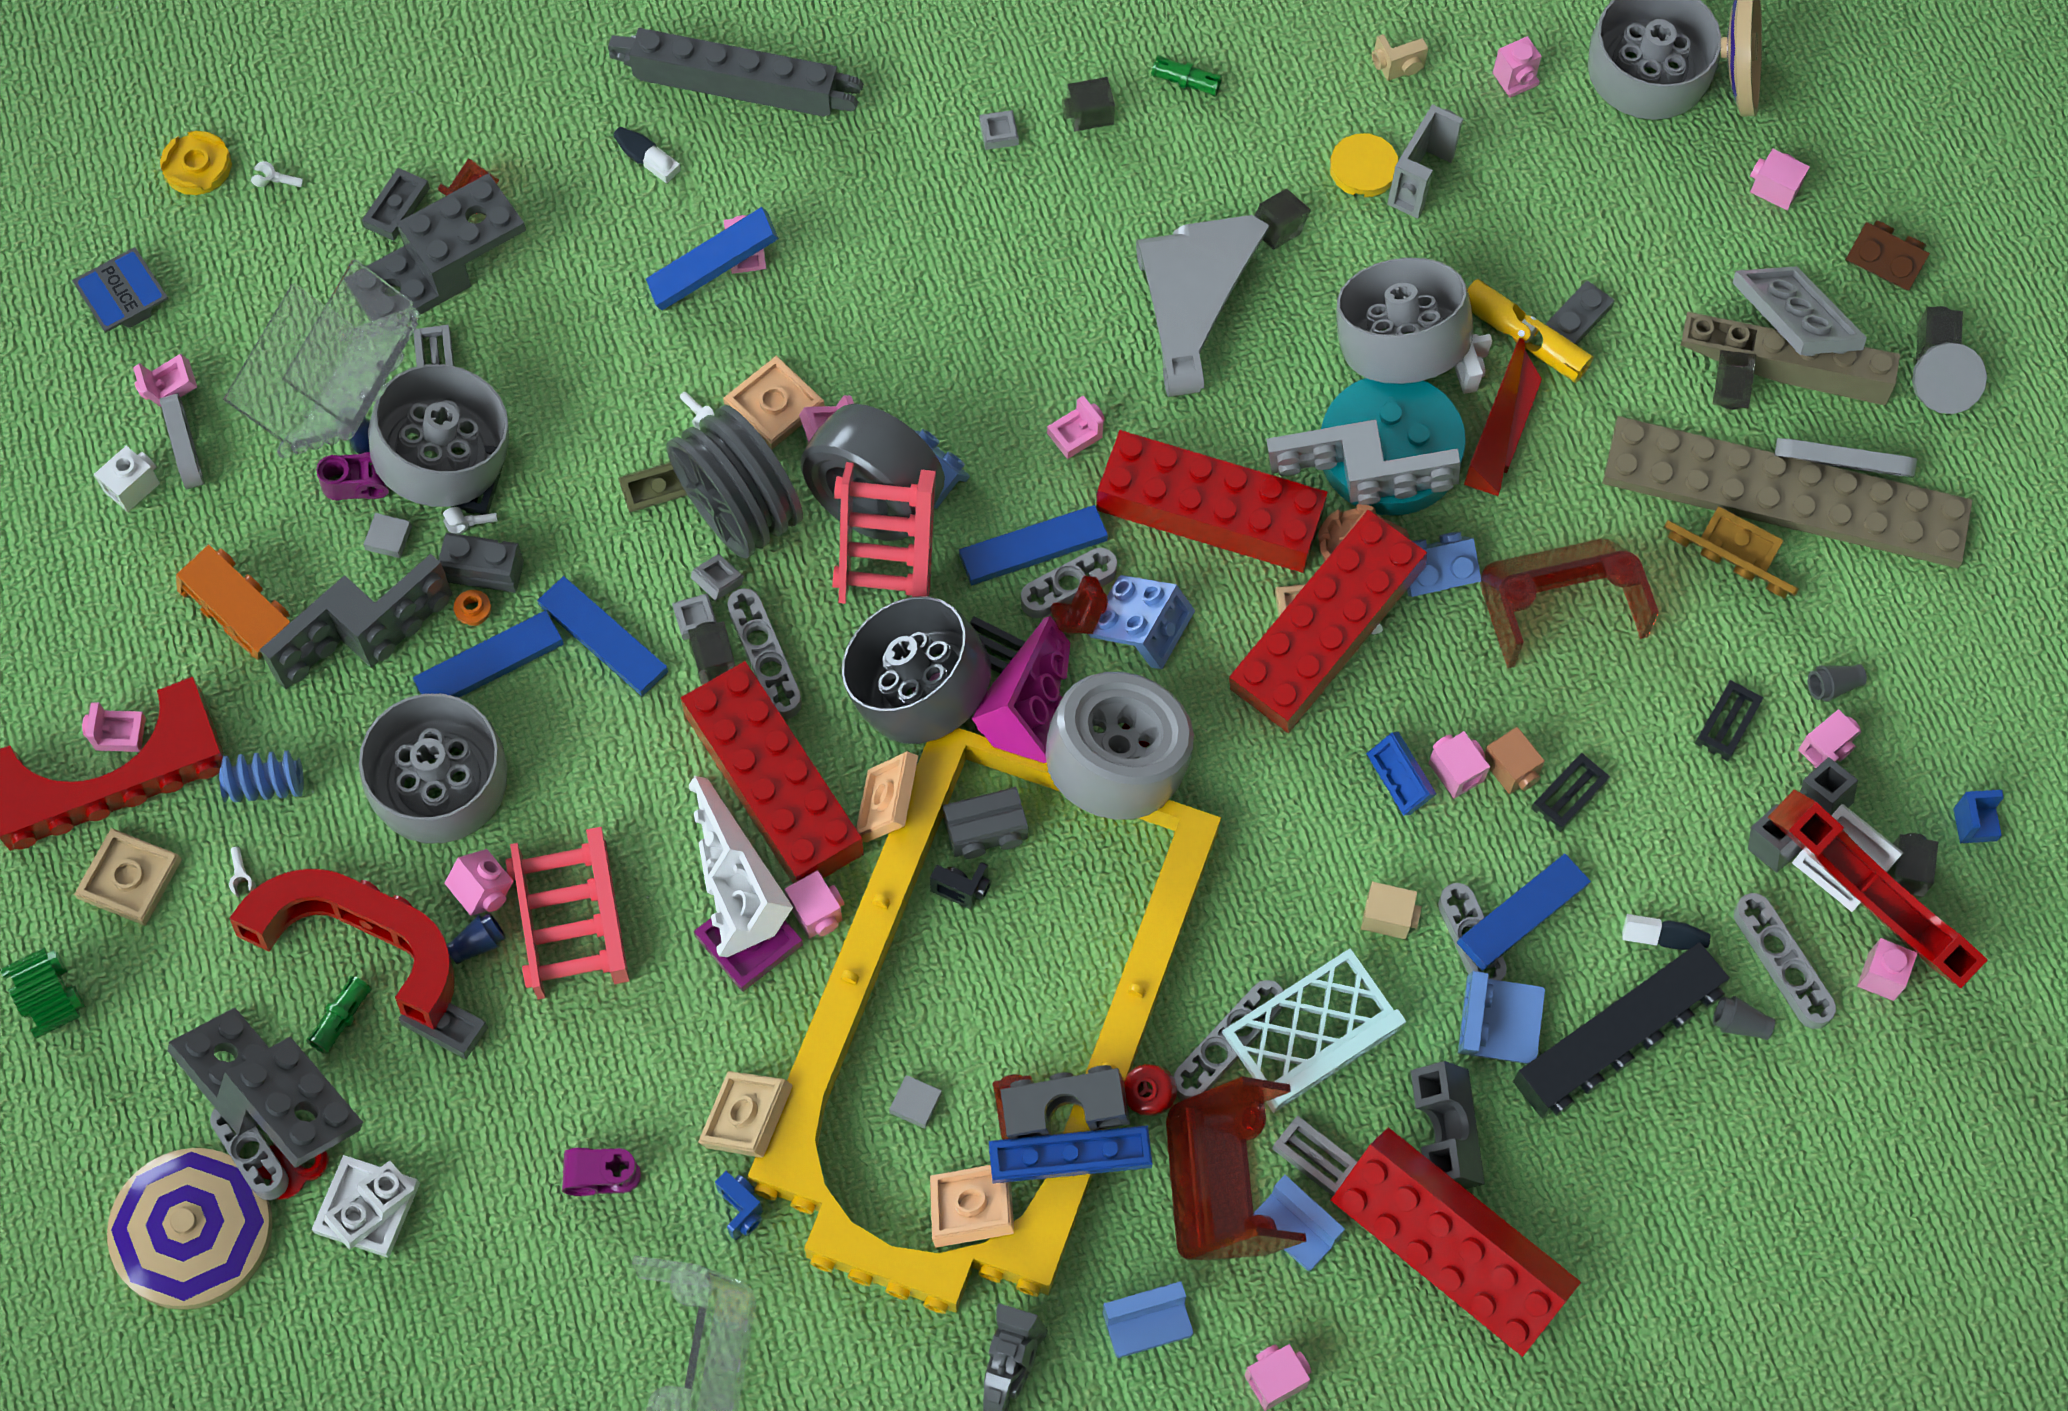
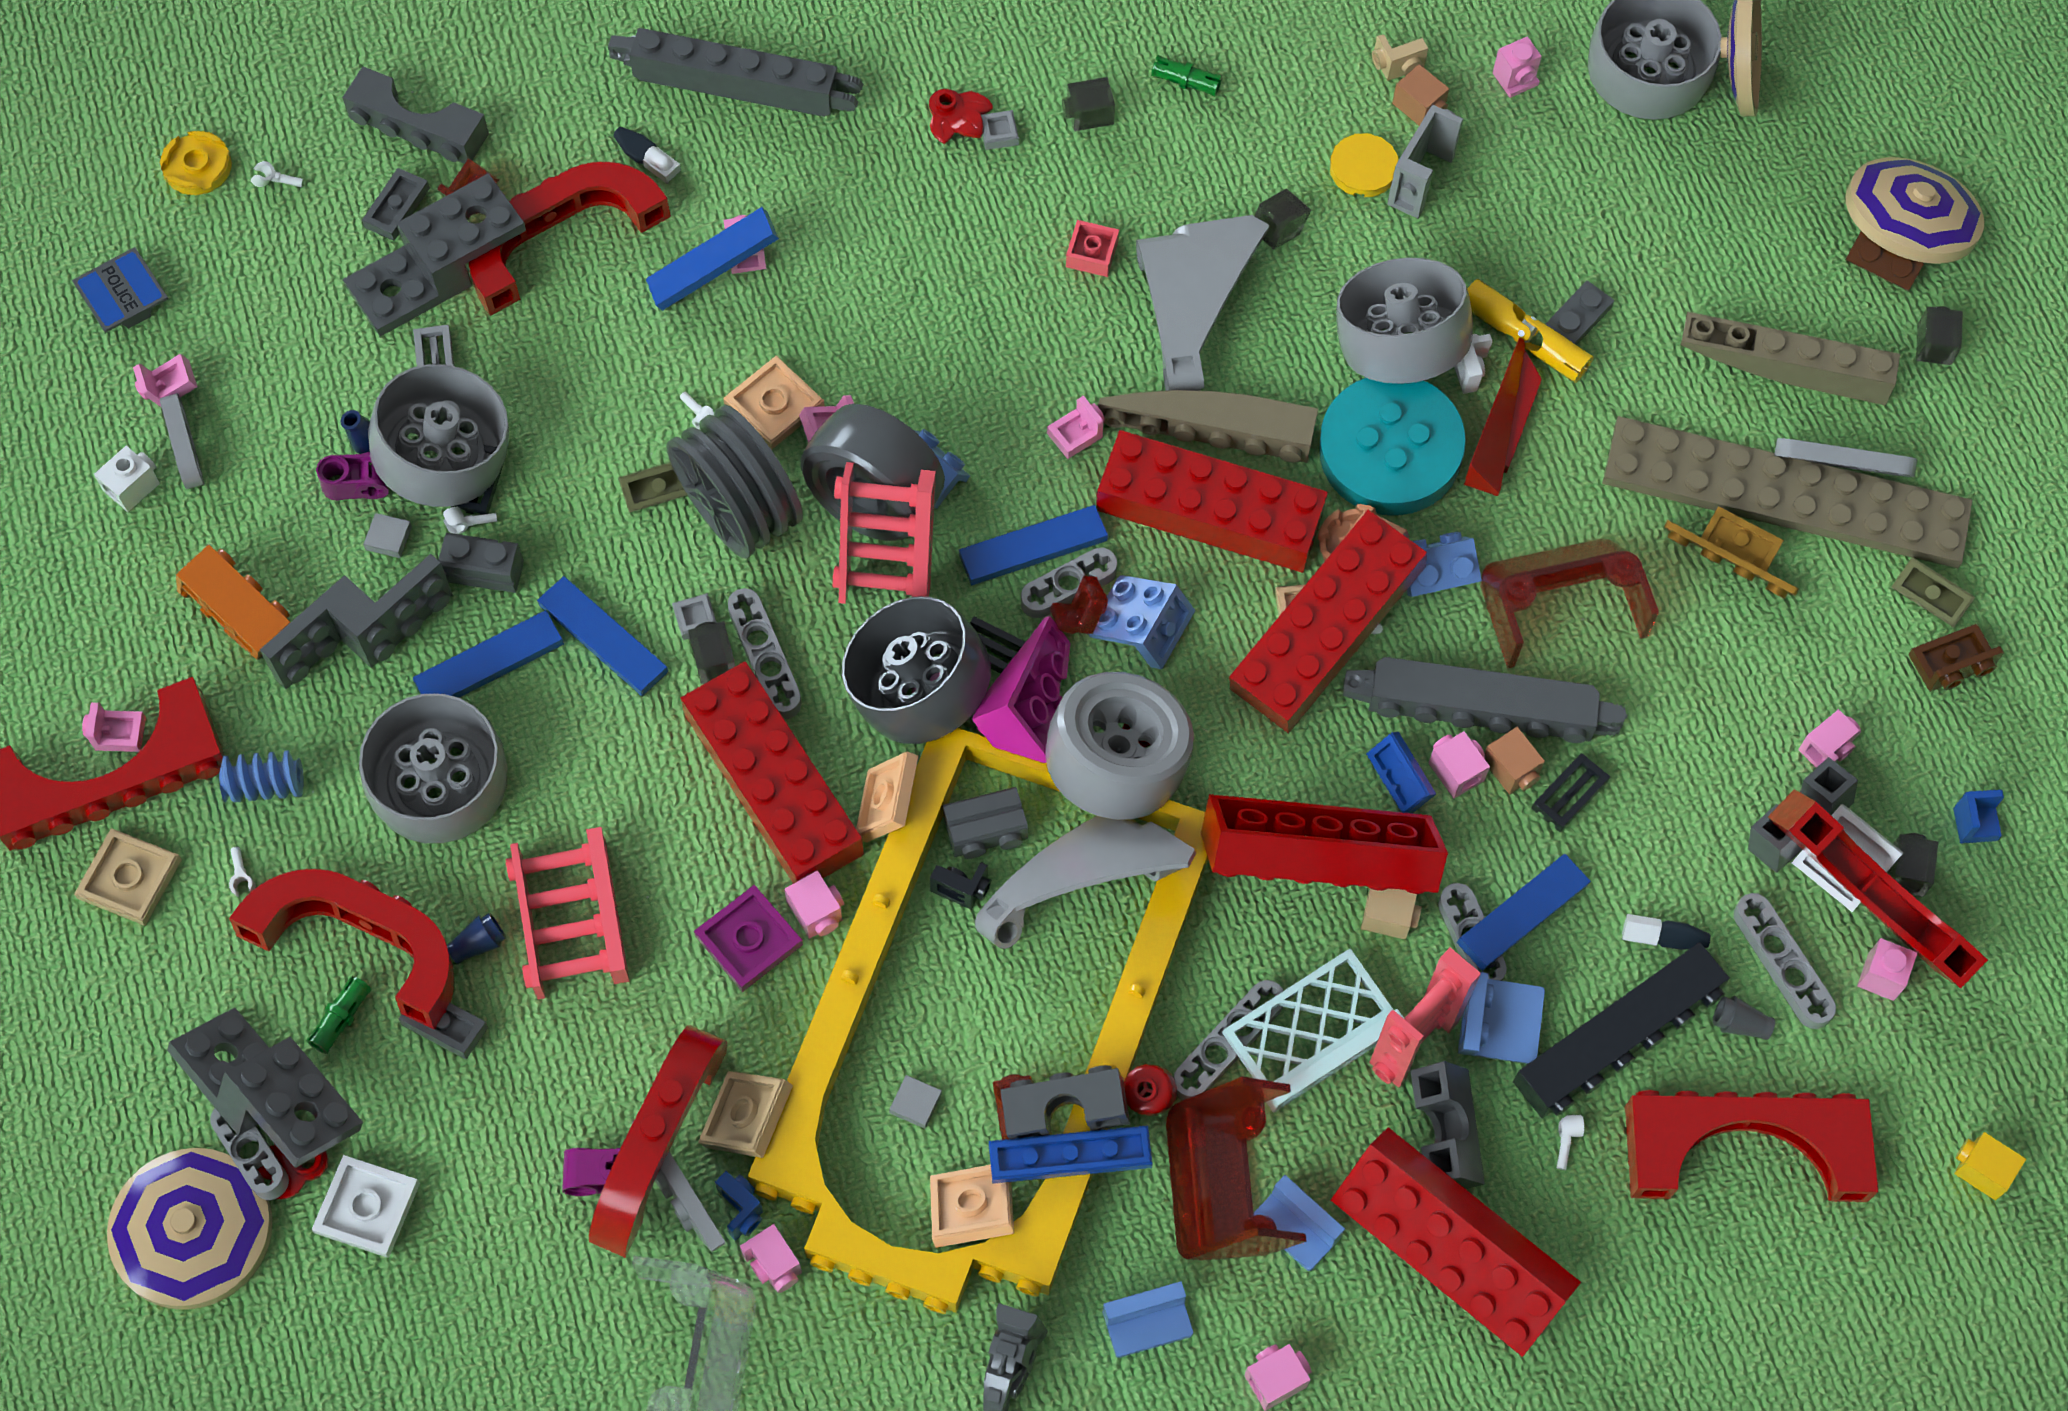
(42, 991): green brick -> none
(324, 363): clear windscreen -> none
(370, 1205): white slope -> none
(452, 132): none -> dark grey arch
(474, 616): orange plate -> none
(479, 882): bright pink brick -> none
(558, 200): none -> red arch
(622, 1202): none -> red arch
(686, 1204): none -> light grey wing
(717, 577): light grey tile -> none
(744, 891): white wedge -> none
(772, 1258): none -> bright pink brick
(959, 117): none -> red plate
(1081, 858): none -> light grey panel
(1092, 248): none -> coral piece
(1218, 419): none -> dark tan slope
(1304, 1166): light grey tile -> none
(1323, 844): none -> red brick
(1364, 466): light grey bracket -> none
(1418, 92): none -> nougat brick
(1440, 1007): none -> coral fence
(1484, 699): none -> dark grey hinge
(1568, 1127): none -> white hand
(1715, 744): black tile -> none
(1734, 379): clear smoke brick -> none
(1778, 178): bright pink brick -> none
(1799, 311): light grey plate -> none
(1828, 1131): none -> red arch
(1833, 680): dark grey cone -> none
(1914, 210): none -> dish
(1933, 592): none -> olive slope
(1949, 378): light grey tile -> none
(1955, 657): none -> reddish brown bracket
(1988, 1165): none -> yellow brick

